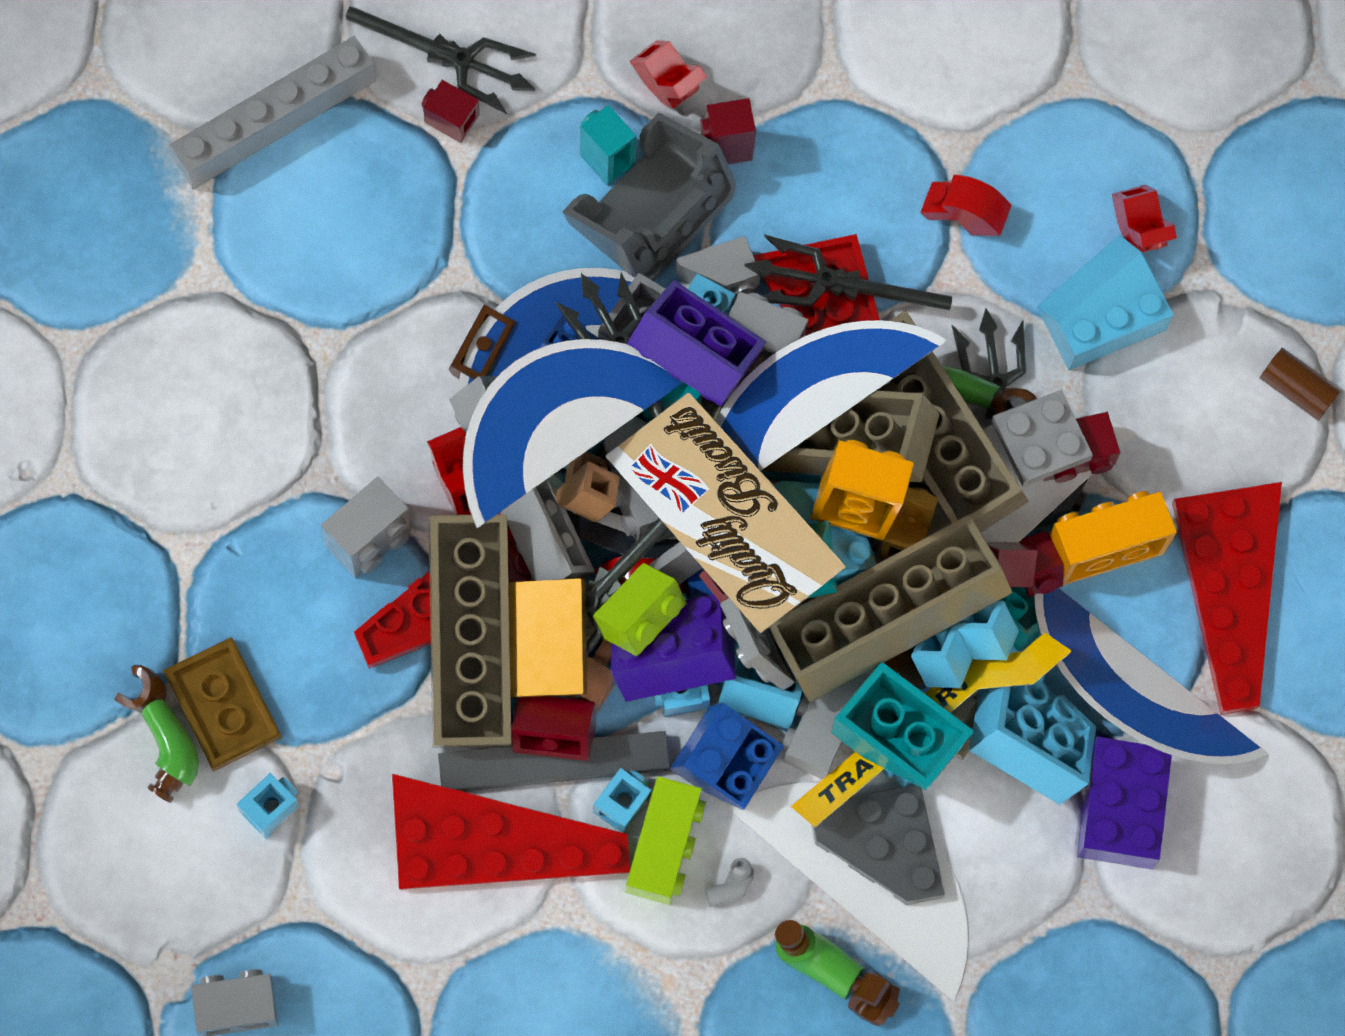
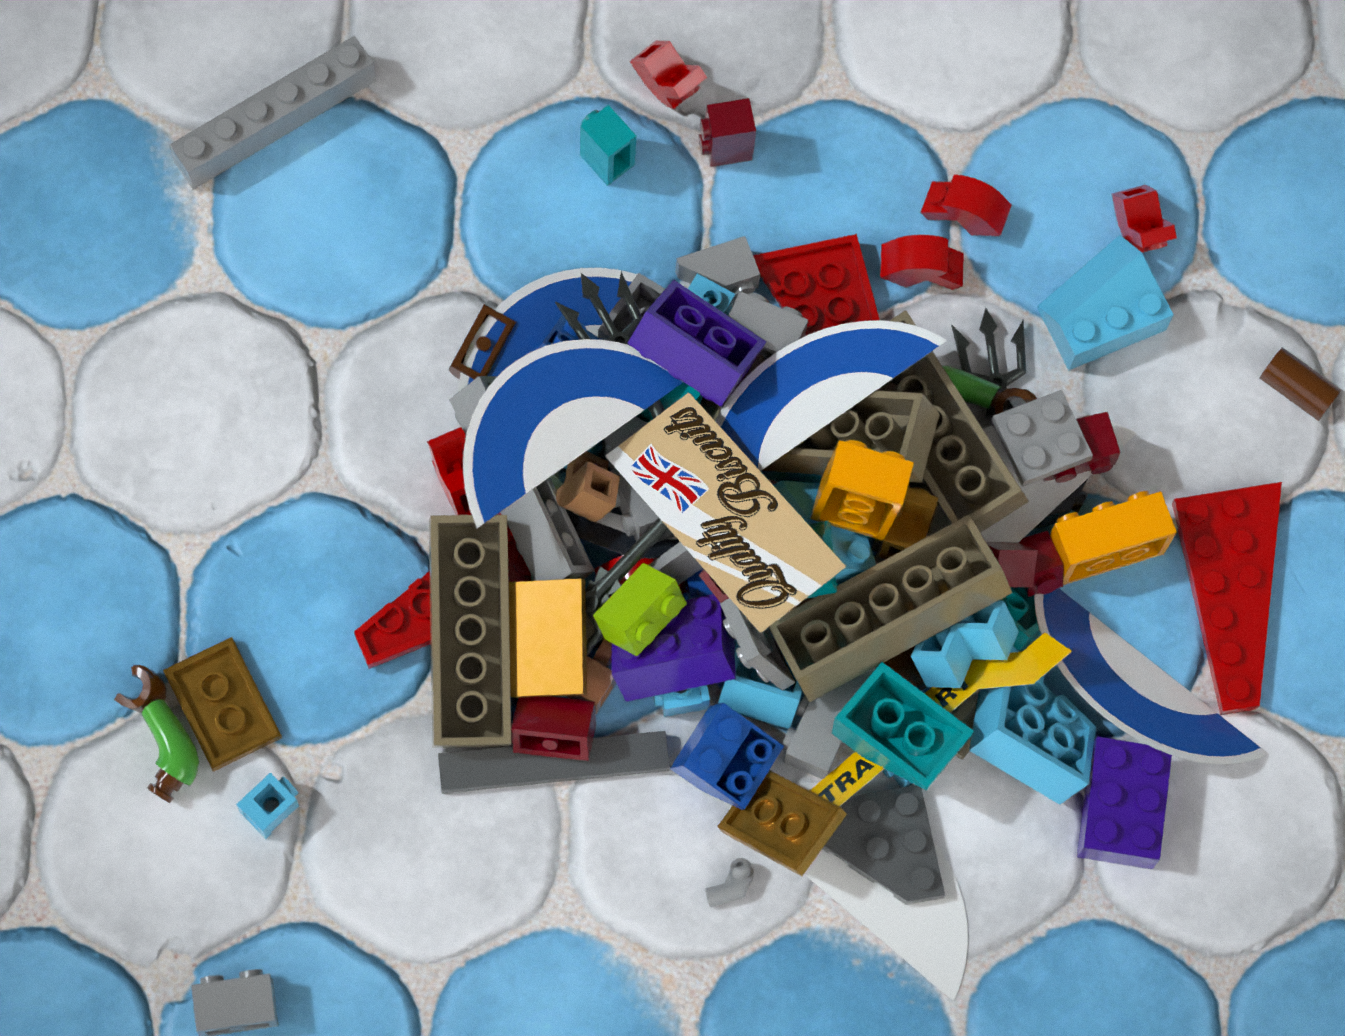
(367, 528): light grey brick -> none
(450, 110): dark red brick -> none
(451, 55): pearl dark grey piece -> none
(473, 839): red wing -> none
(627, 784): medium azure brick -> none
(658, 201): dark grey windscreen -> none
(665, 841): lime brick -> none
(784, 823): none -> pearl gold tile
(826, 963): piece -> none
(837, 281): pearl dark grey piece -> none
(921, 259): none -> red brick

